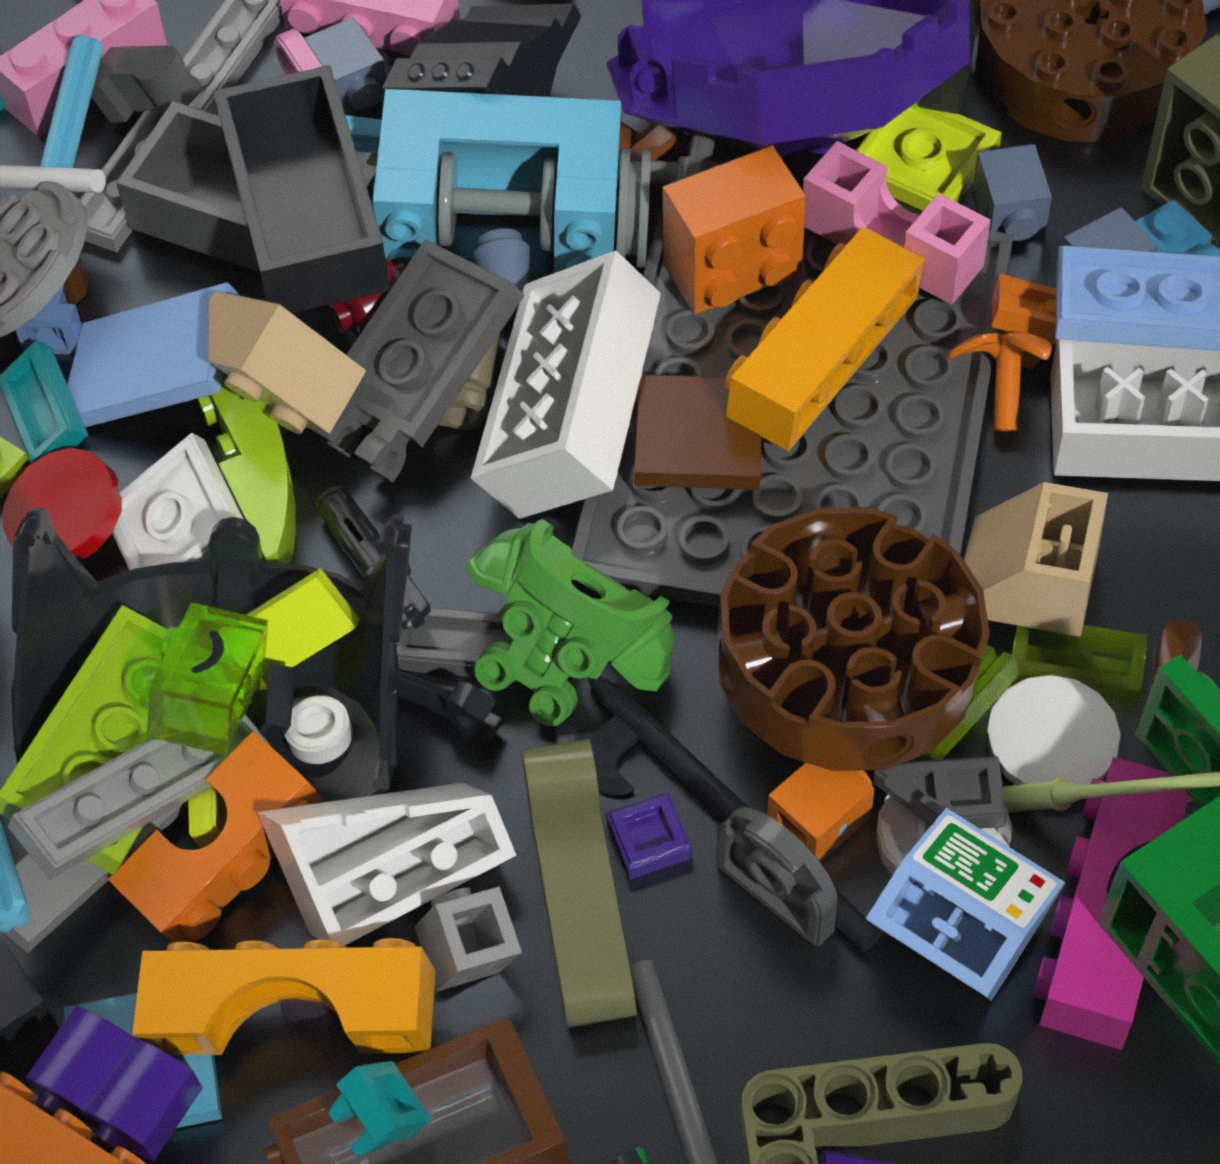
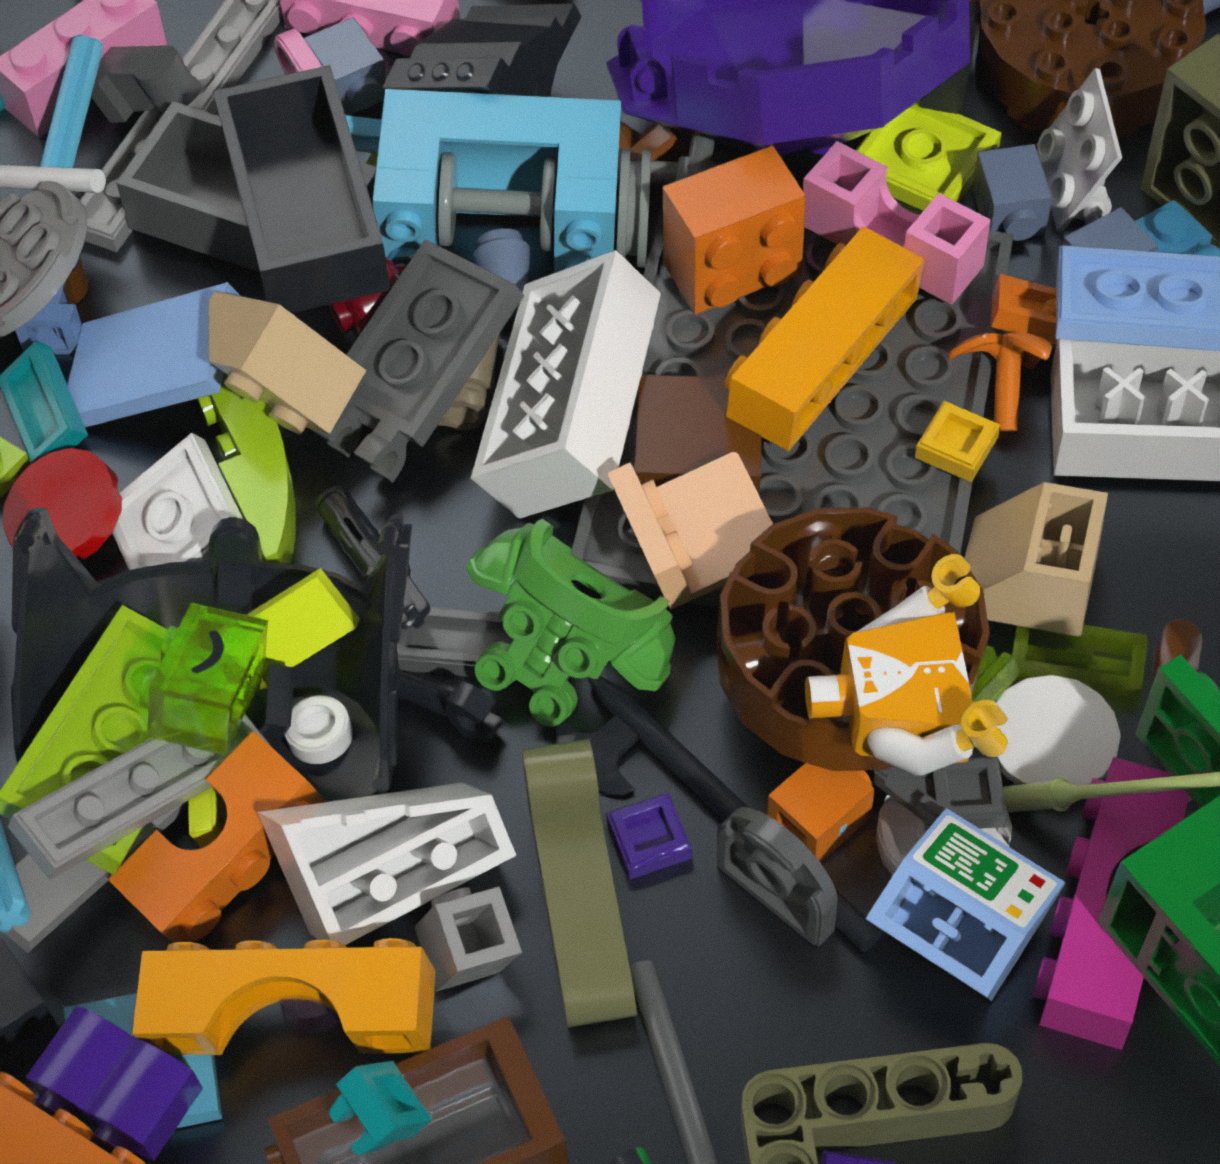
(693, 524): none -> light nougat bracket
(910, 682): none -> torso
(957, 441): none -> yellow tile
(1080, 154): none -> white hinge

